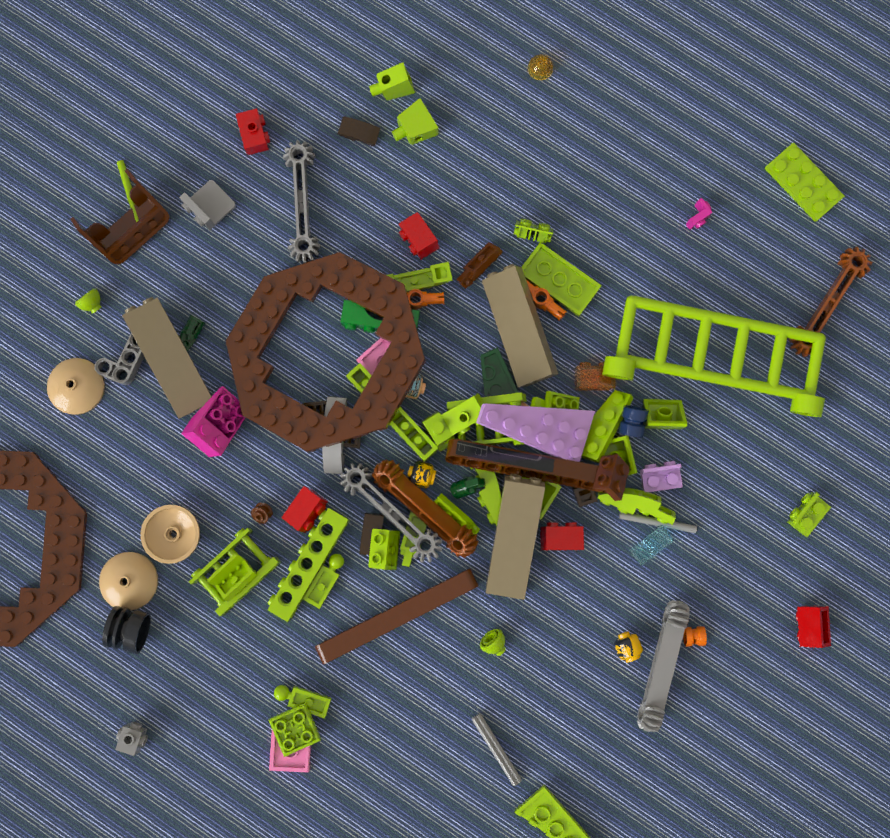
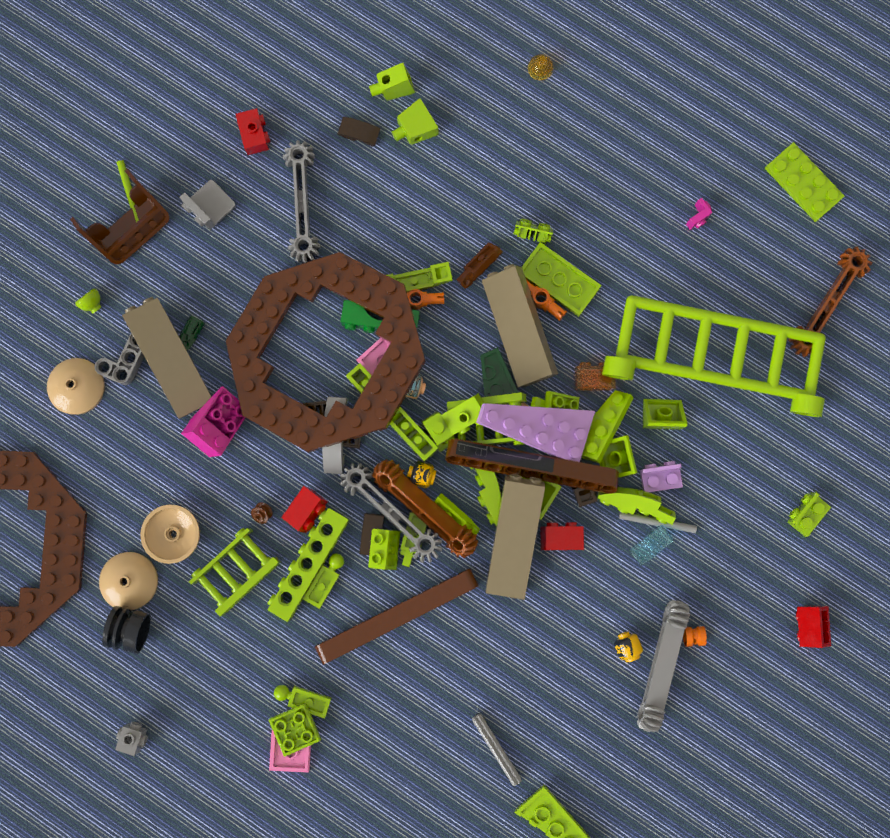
(232, 576): lime bracket -> none
(418, 235): red brick -> none
(466, 486): dark green hinge -> none
(493, 642): lime brick -> none
(612, 476): reddish brown bracket -> none
(633, 421): dark blue wheel -> none

